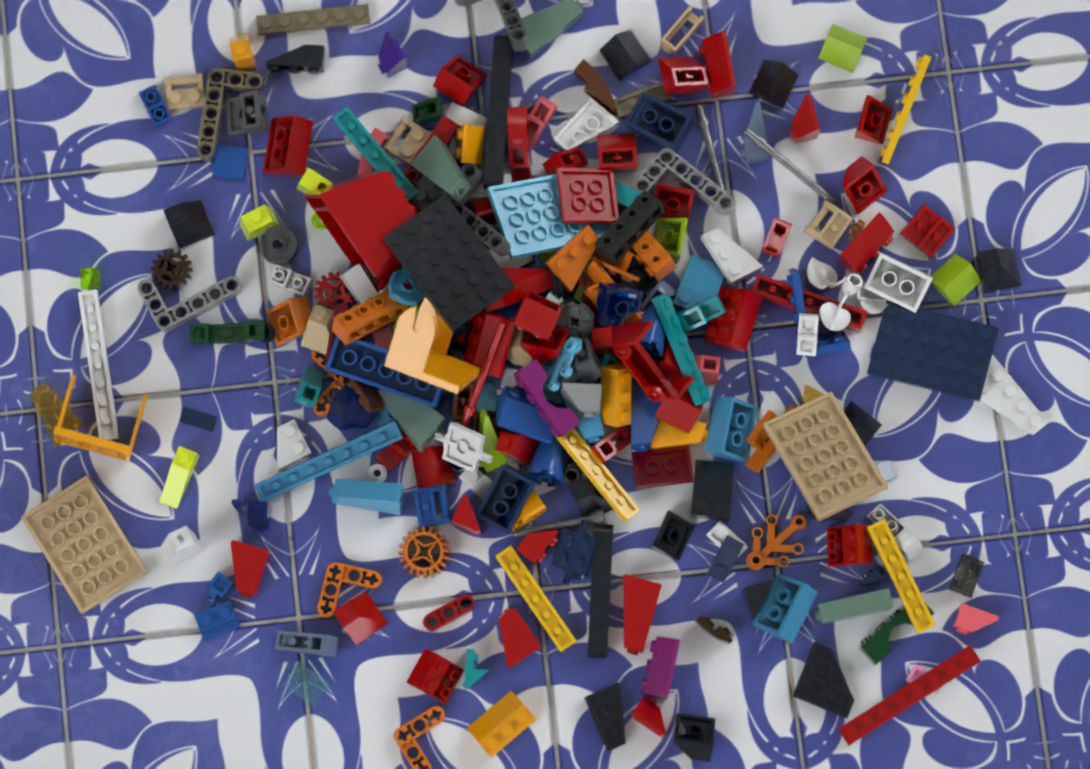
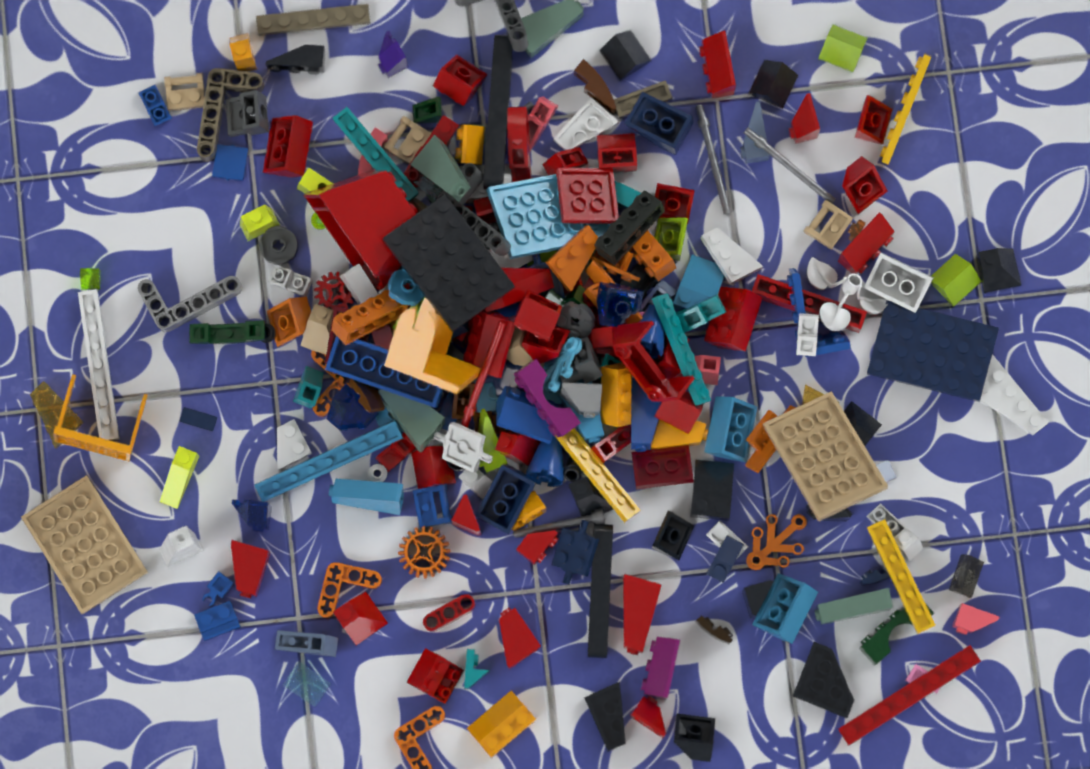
(165, 271): dark brown gear -> none
(189, 223): black slope -> none
(465, 116): white slope -> none
(535, 599): yellow plate -> none
(682, 75): red slope -> none
(685, 178): light grey beam -> none
(686, 16): tan window -> none
(776, 237): slope -> none
(849, 546): red slope -> none
(927, 231): red slope -> none

